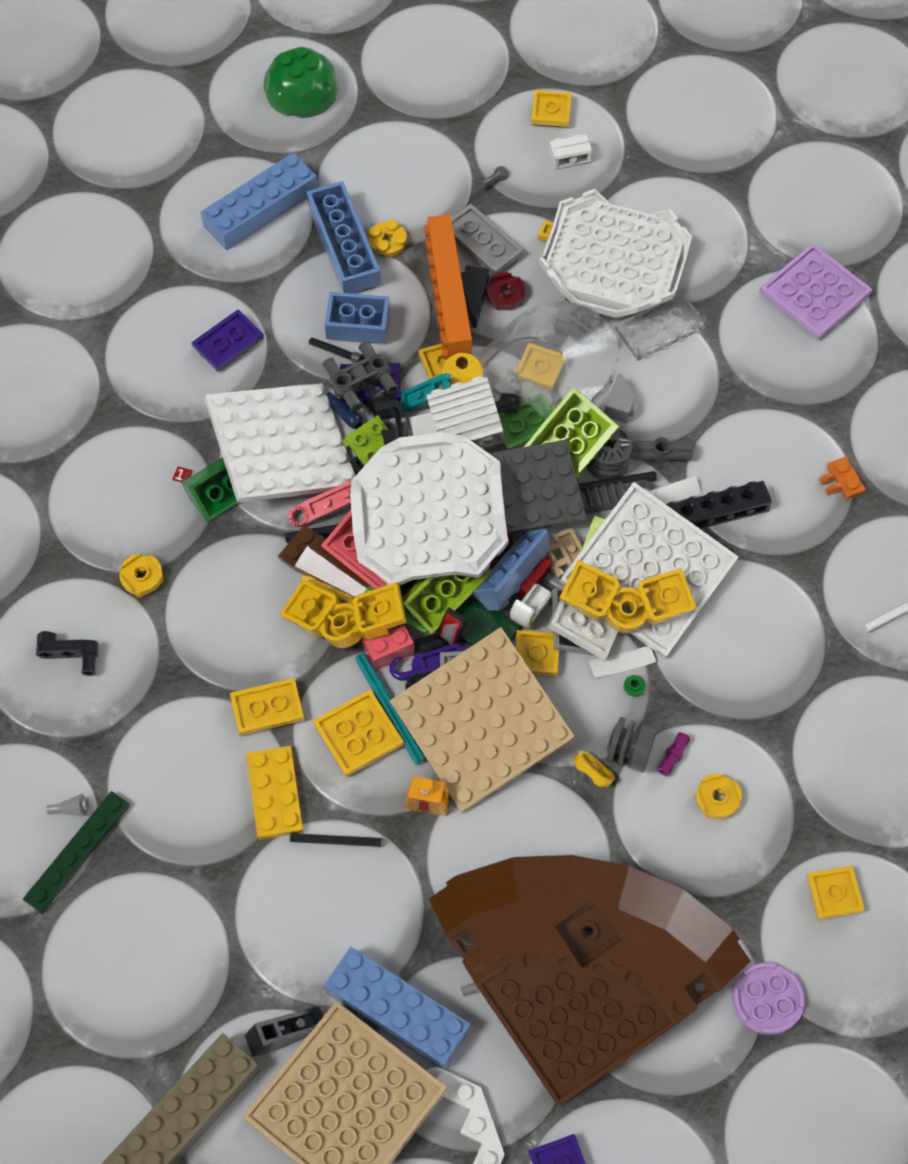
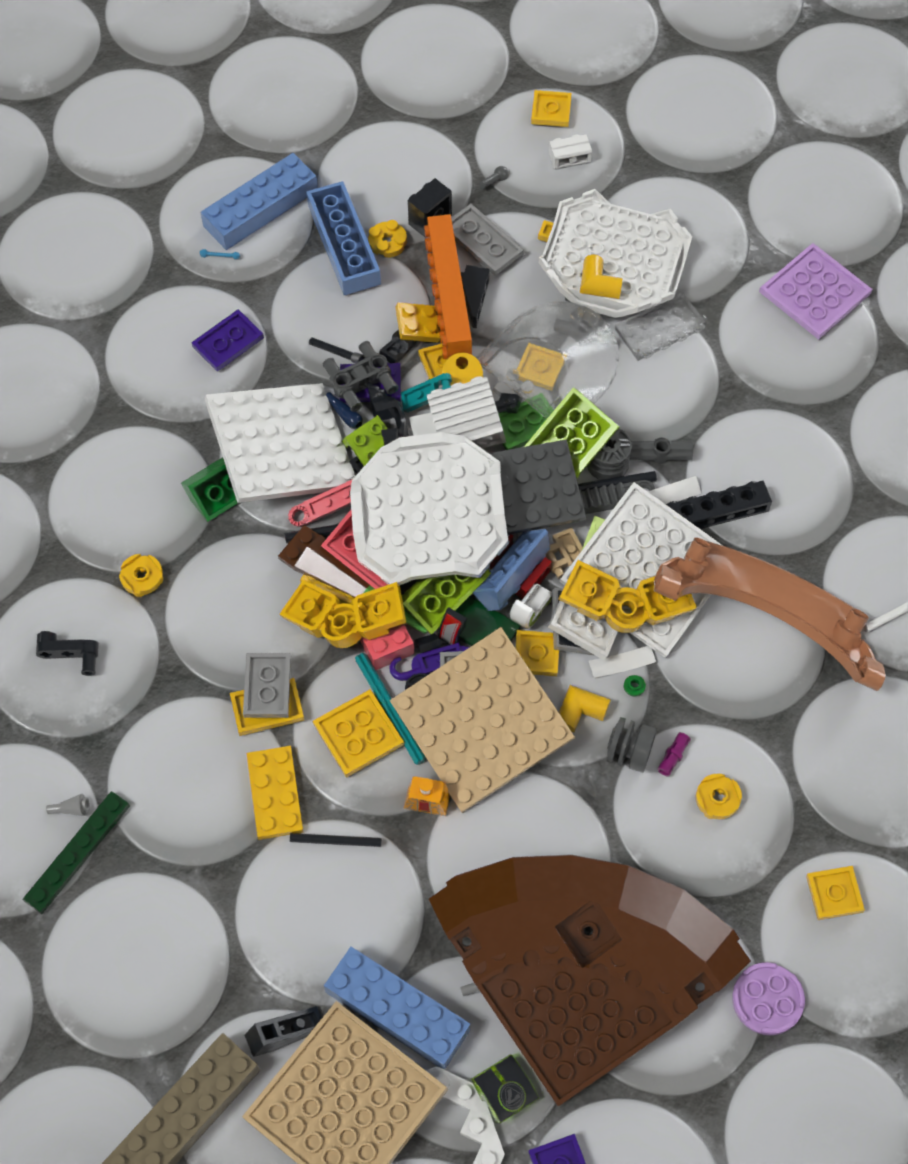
(181, 474): red sticker -> none
(203, 253): none -> dark azure hinge
(267, 685): none -> light grey plate
(301, 83): green rock -> none
(357, 317): medium blue brick -> none
(396, 348): none -> black slope
(417, 322): none -> yellow plate
(431, 200): none -> black brick
(504, 1088): none -> black slope
(505, 300): dark red plate -> none
(579, 702): none -> yellow brick
(594, 769): yellow plate -> none
(597, 284): none -> yellow brick
(620, 401): light grey slope -> none
(801, 604): none -> nougat panel
(845, 479): orange hinge -> none

